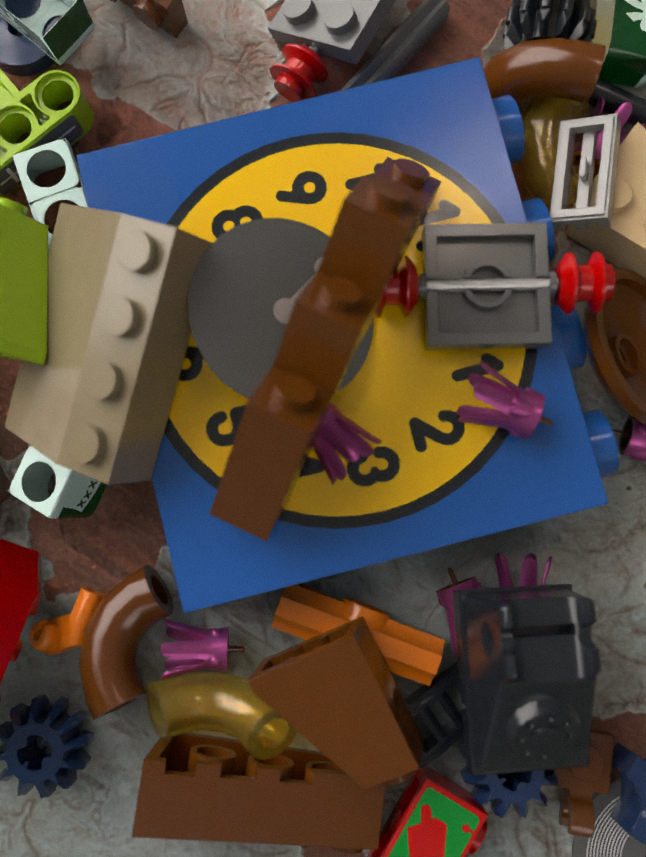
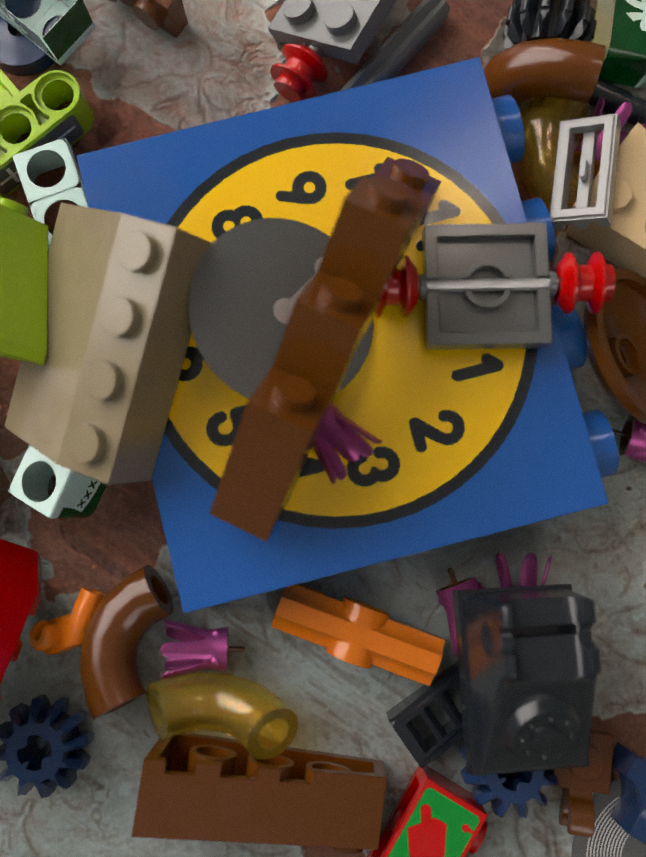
(344, 704): reddish brown slope -> none
(518, 407): flat silver piece -> none

